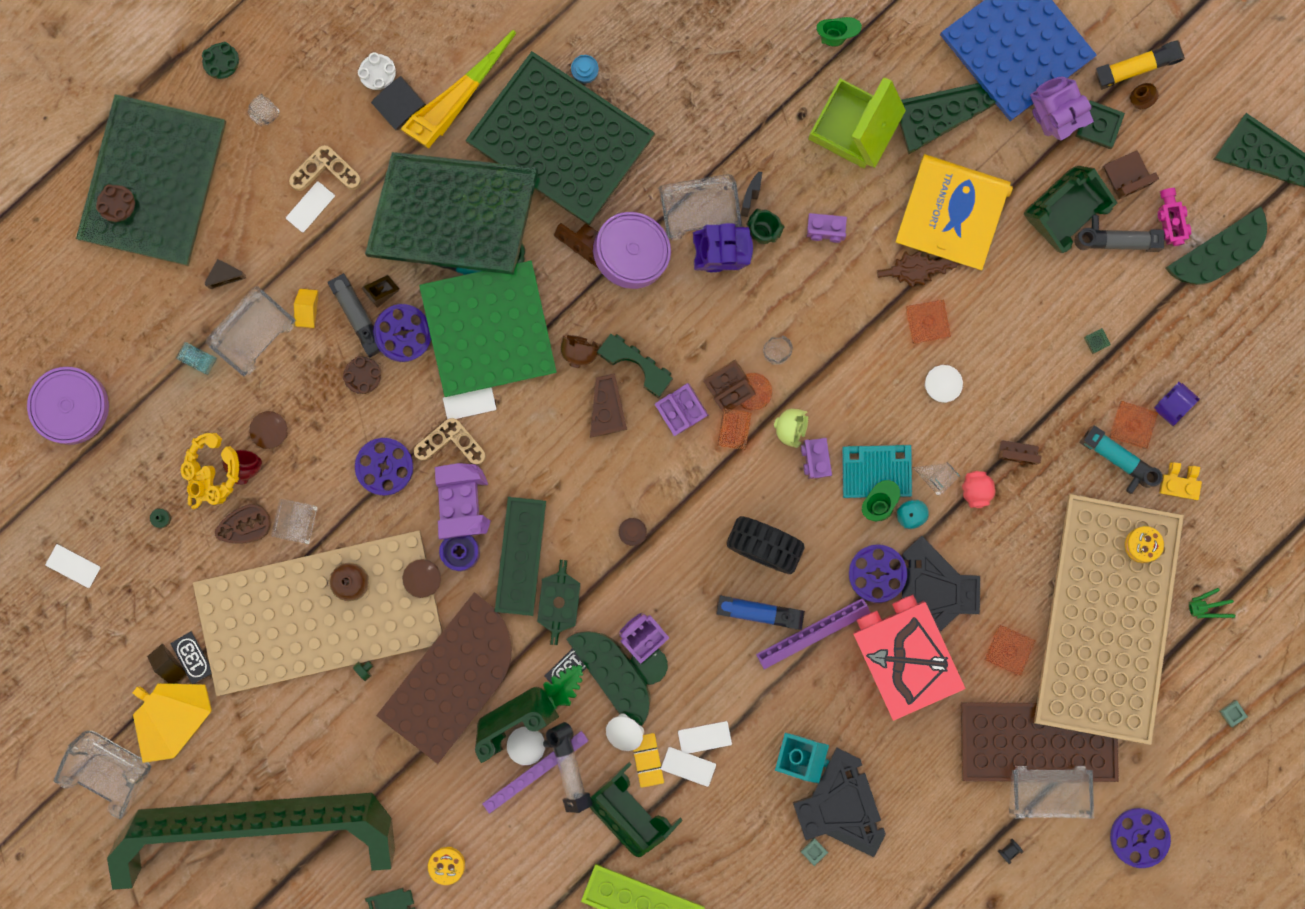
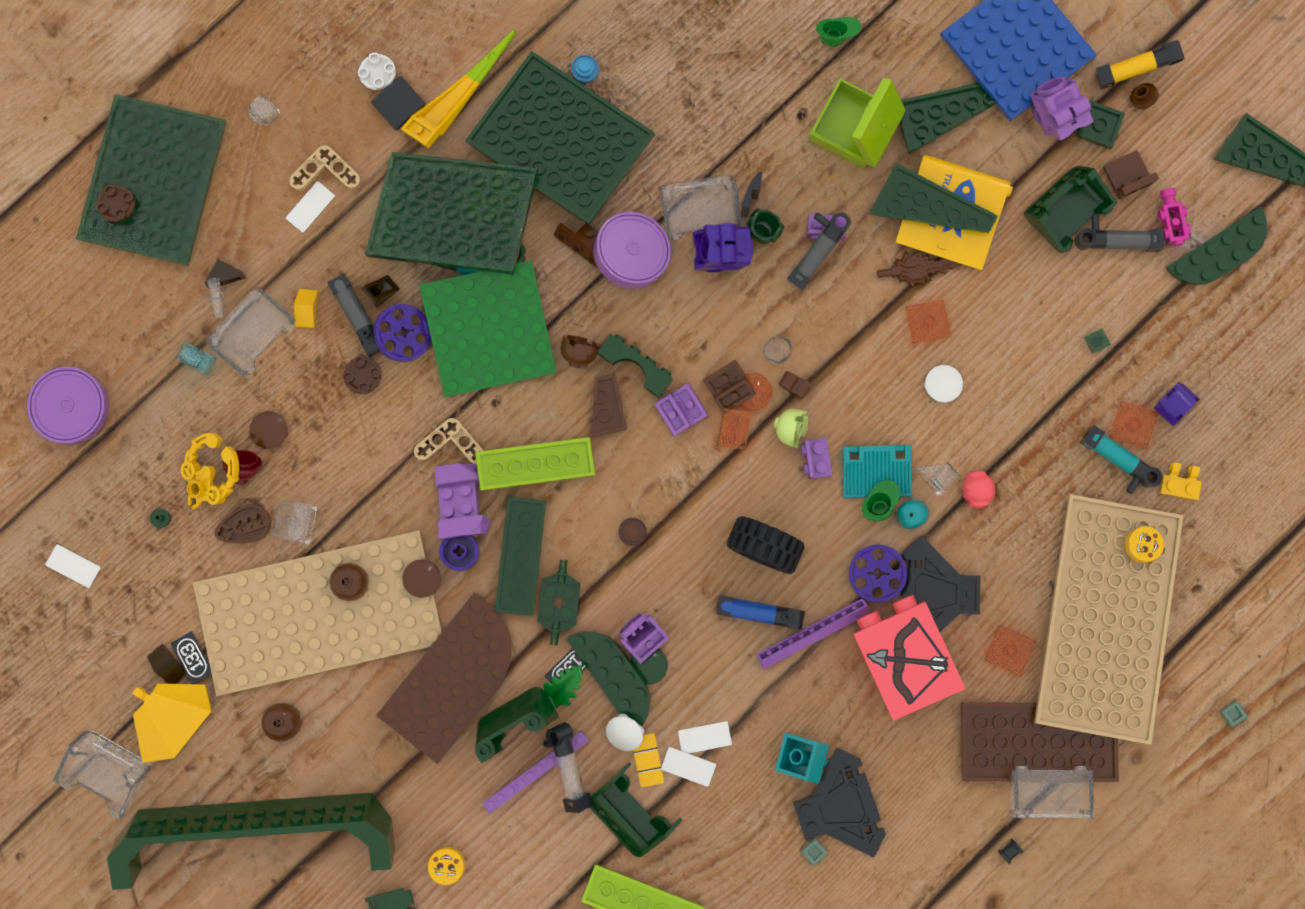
(216, 297): none -> clear pin
(220, 60): dark green dish -> none
(289, 719): none -> reddish brown cylinder
(363, 670): dark green tile -> none
(379, 458): dark purple wedge -> none
(469, 403): white sticker -> none
(525, 746): white dish -> none
(534, 463): none -> lime plate
(794, 384): none -> reddish brown leg
(819, 250): none -> piece
(922, 201): none -> dark green wing
(1019, 452): reddish brown bracket -> none
(1131, 838): dark purple wedge -> none
(1198, 607): green plant -> none

